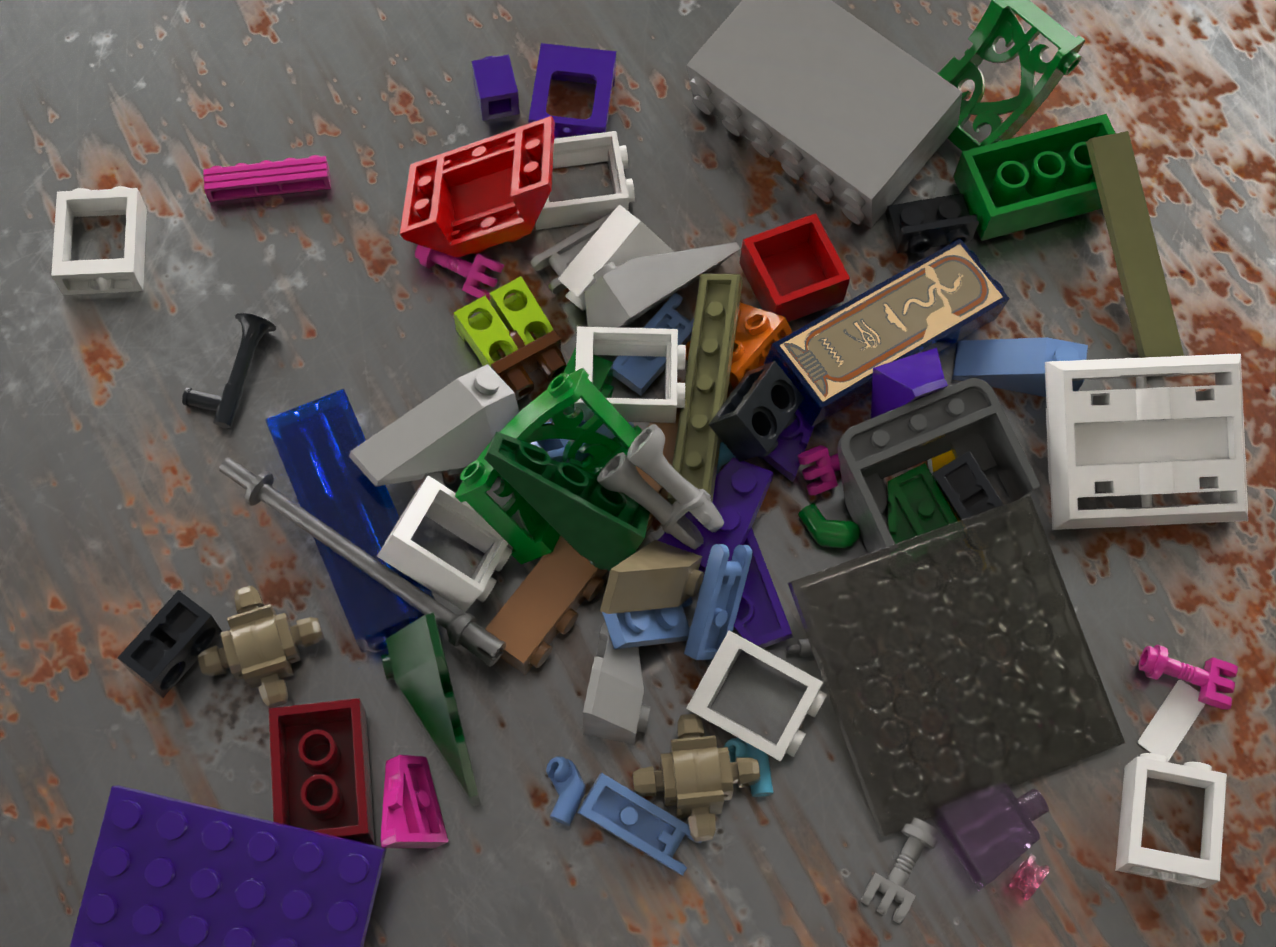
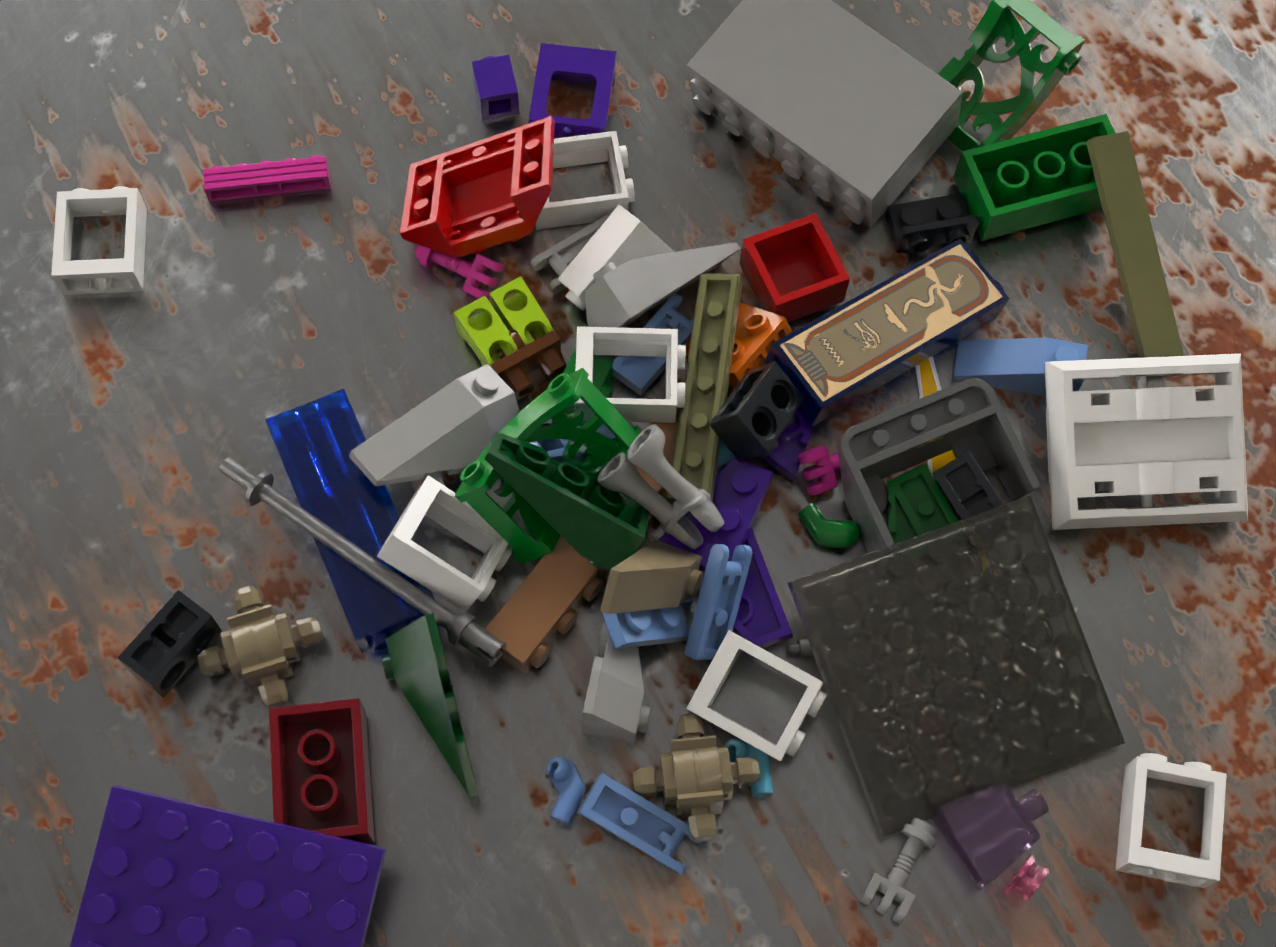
(226, 405): black piece -> none
(410, 805): dark pink wing -> none
(906, 381): dark purple slope -> none
(1156, 661): dark pink hinge -> none
(1172, 720): white sticker -> none

